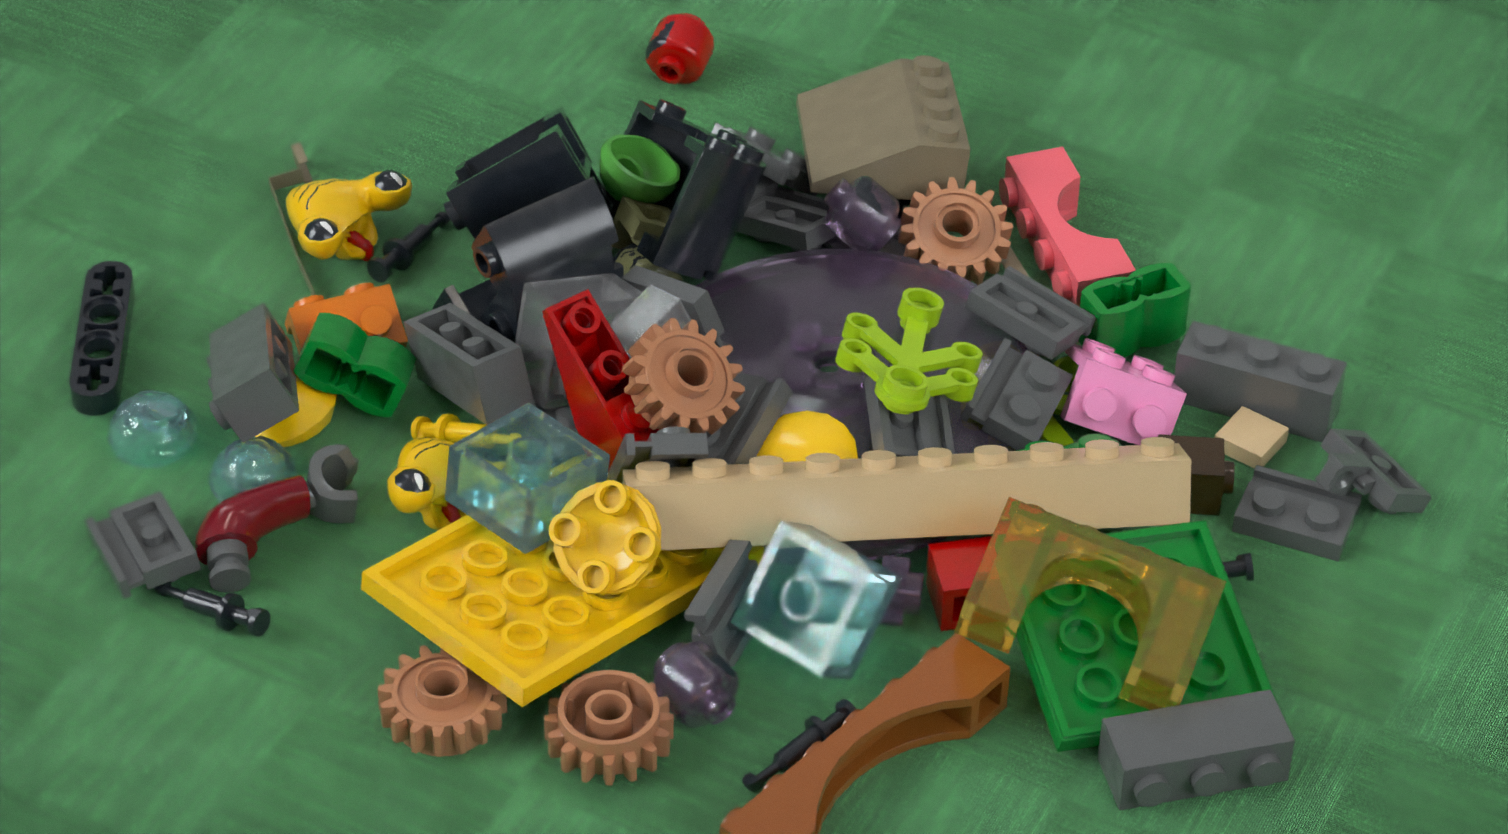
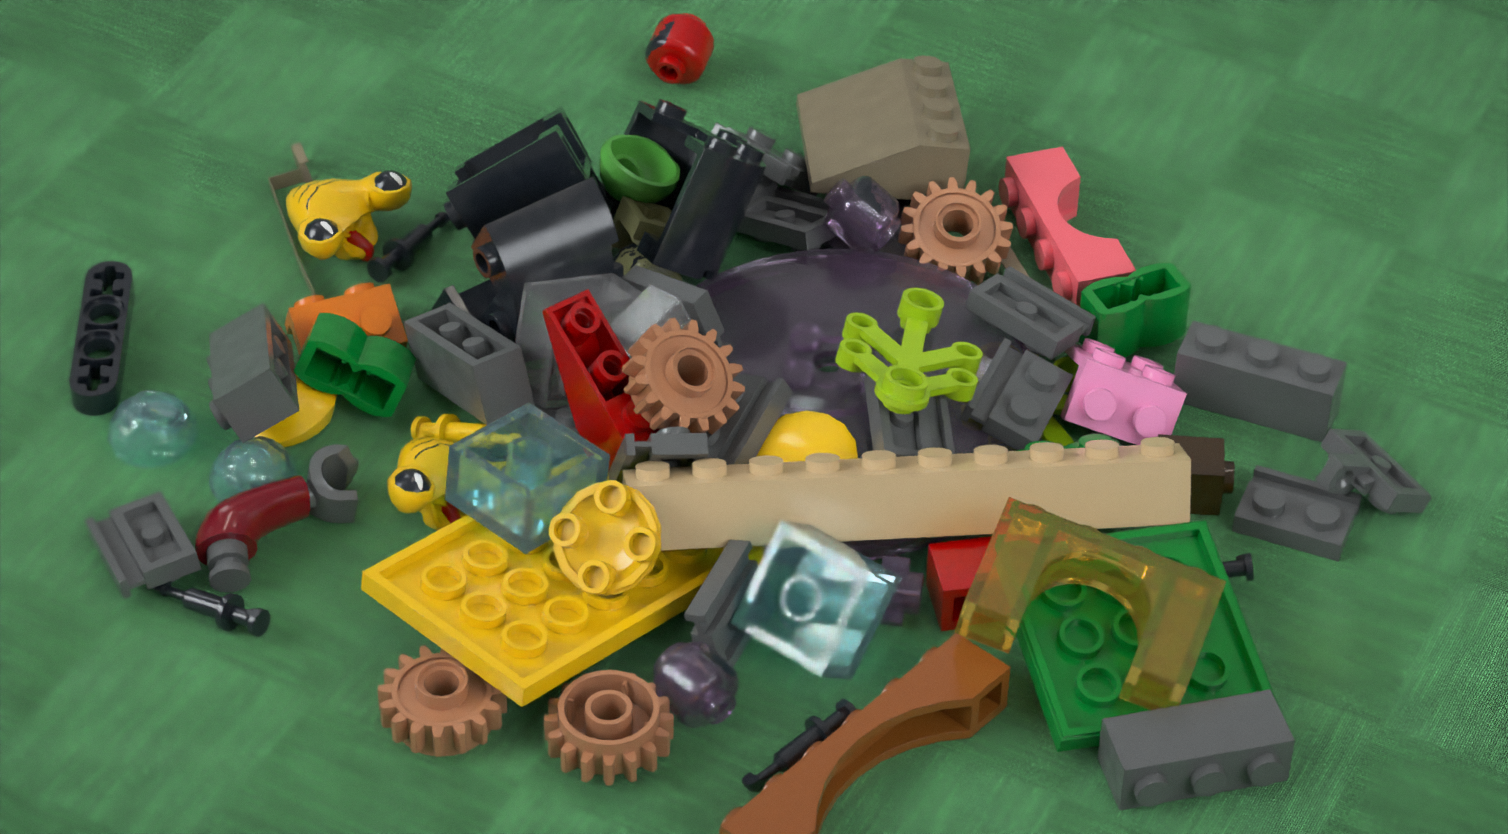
(1252, 437): tan tile -> none

